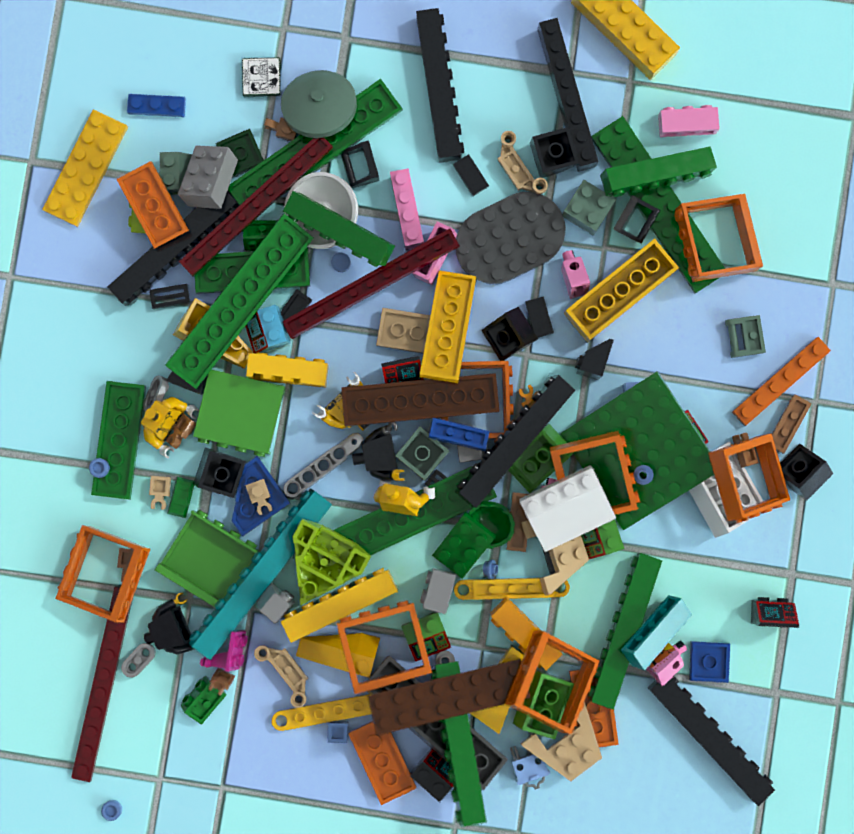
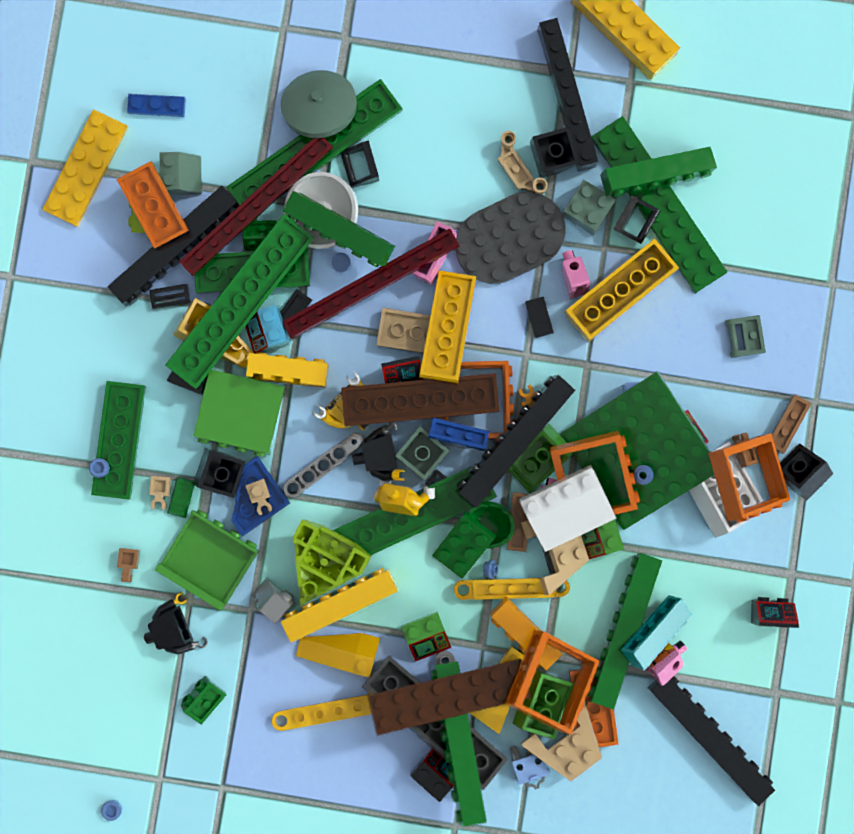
(100, 696): dark red plate -> none
(129, 582): orange window -> none
(139, 659): light grey plate -> none
(156, 391): light grey plate -> none
(161, 420): yellow torso -> none
(181, 430): medium nougat plate -> none
(208, 177): light grey brick -> none
(221, 680): medium nougat plate -> none
(233, 658): dark pink plate -> none
(245, 149): dark green tile -> none
(256, 577): teal brick -> none
(261, 77): tile -> none
(282, 129): medium nougat plate -> none
(288, 670): tan plate -> none
(337, 732): medium blue plate -> none
(366, 616): orange window -> none
(382, 763): orange plate -> none
(406, 208): bright pink brick -> none
(438, 85): black brick -> none
(439, 590): light grey brick -> none
(468, 454): light grey brick -> none
(470, 175): black tile -> none
(509, 334): black slope -> none
(594, 360): black slope -> none
(688, 121): bright pink brick -> none
(709, 661): blue tile -> none
(745, 230): orange window -> none
(781, 381): orange plate -> none

